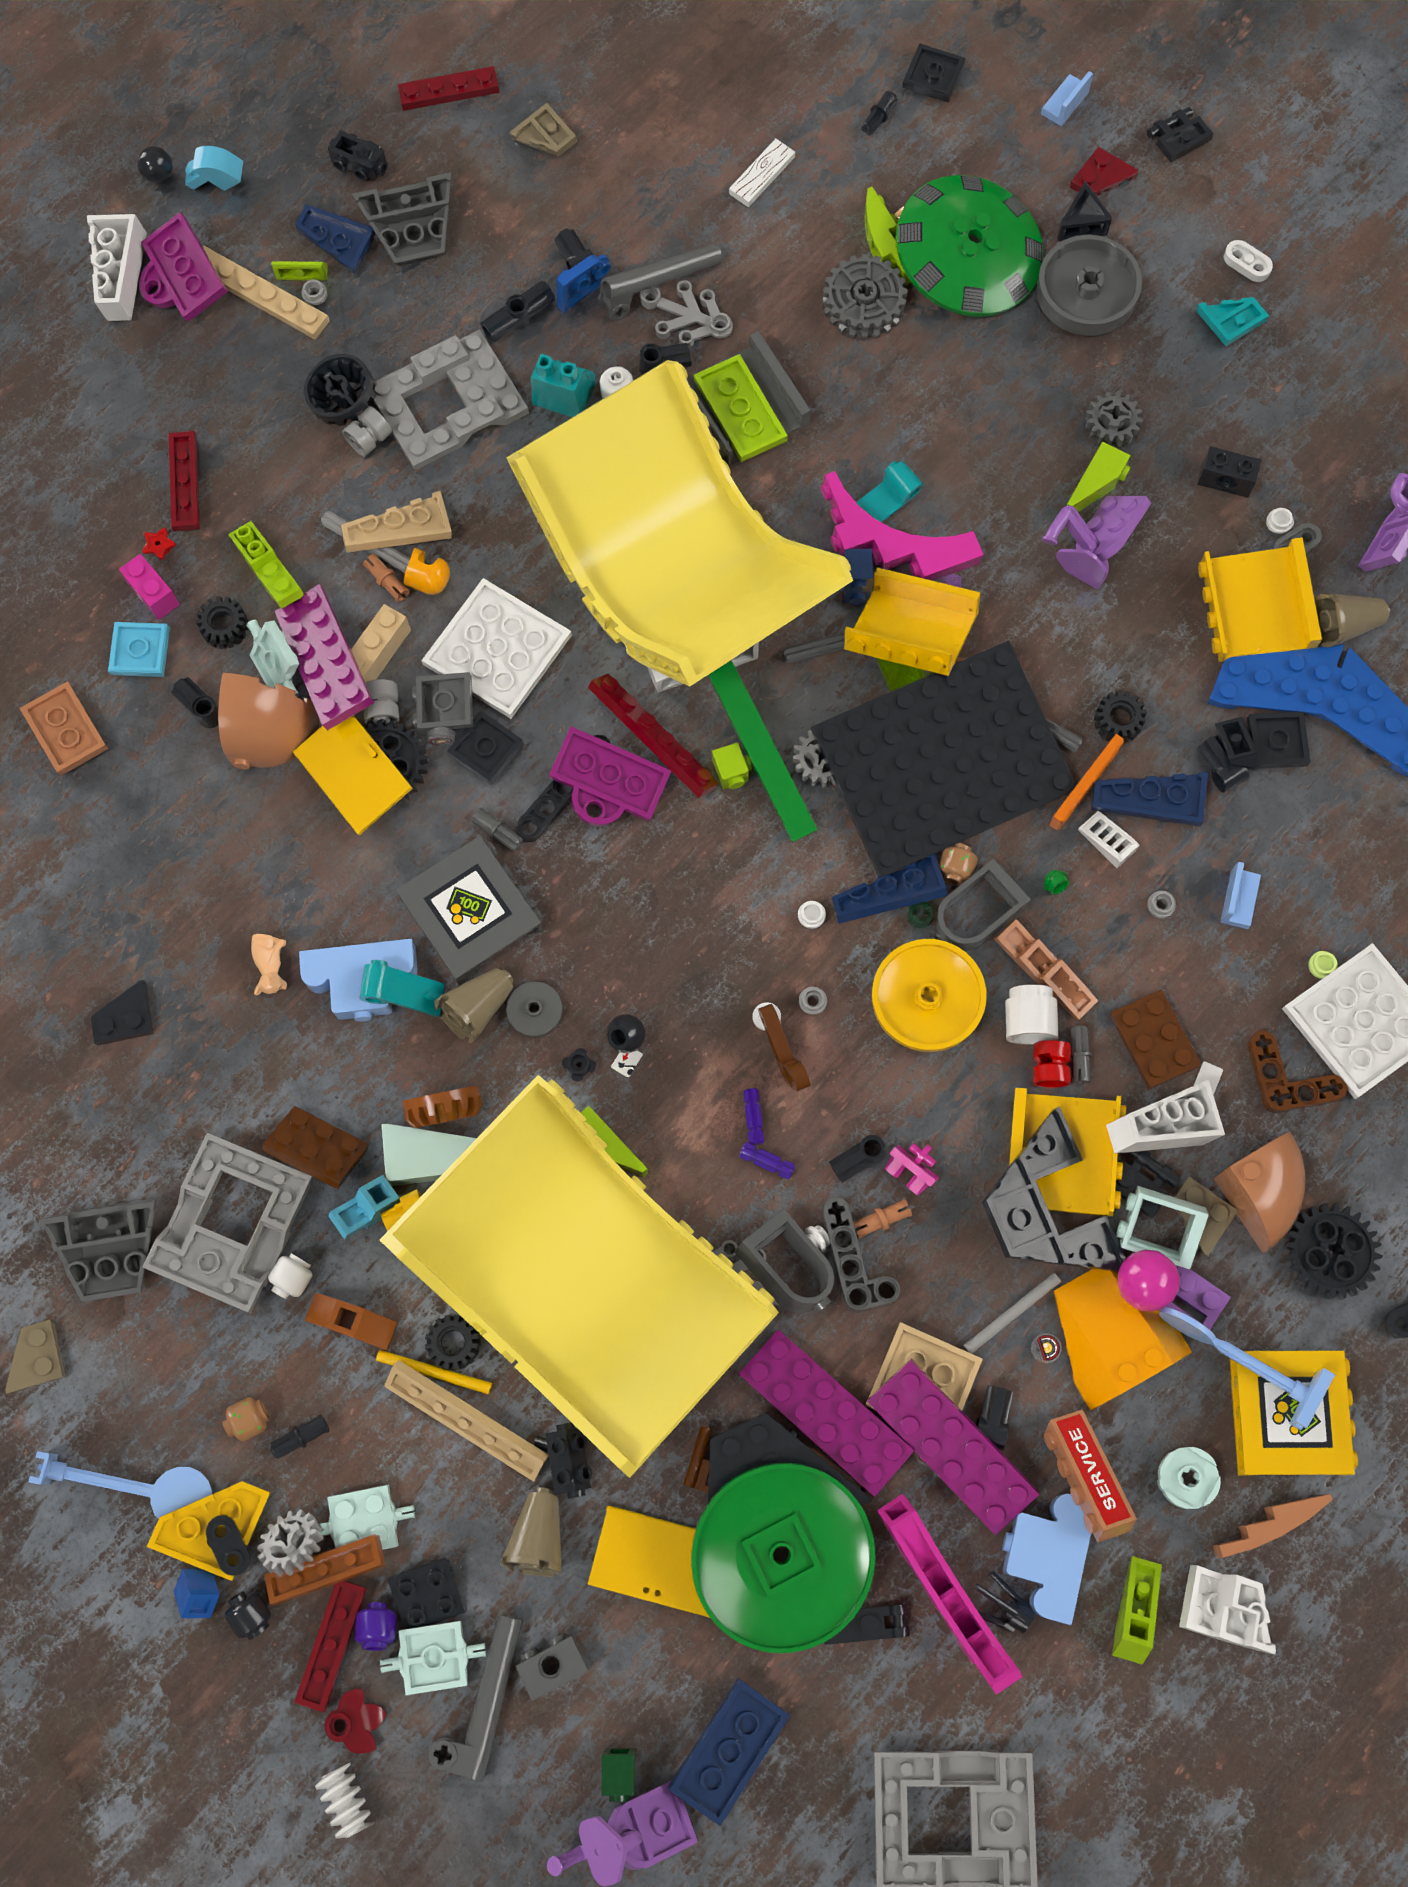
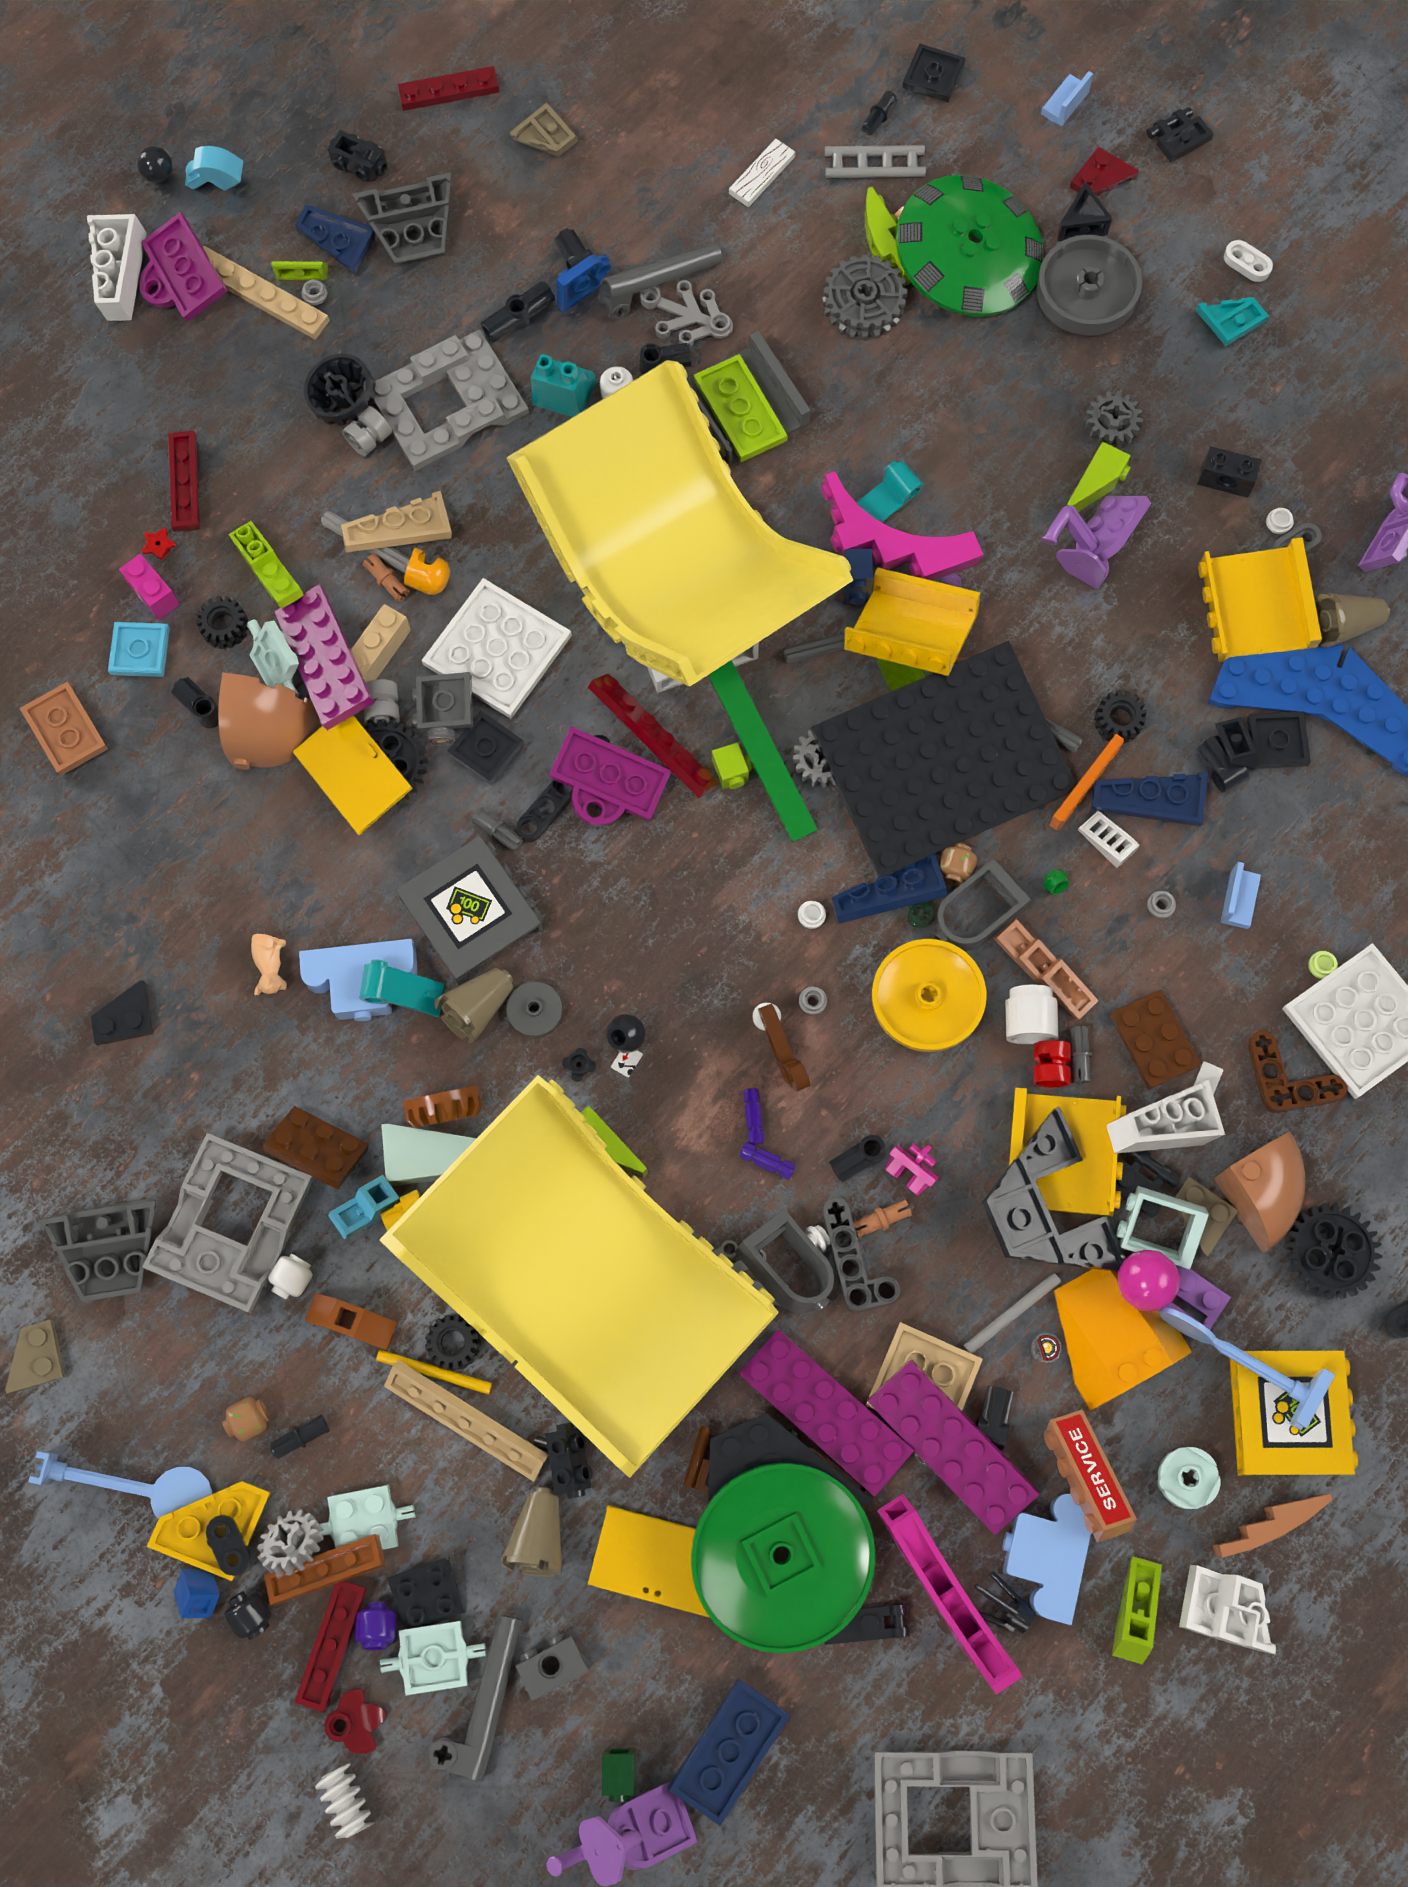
(864, 171): none -> light grey bar

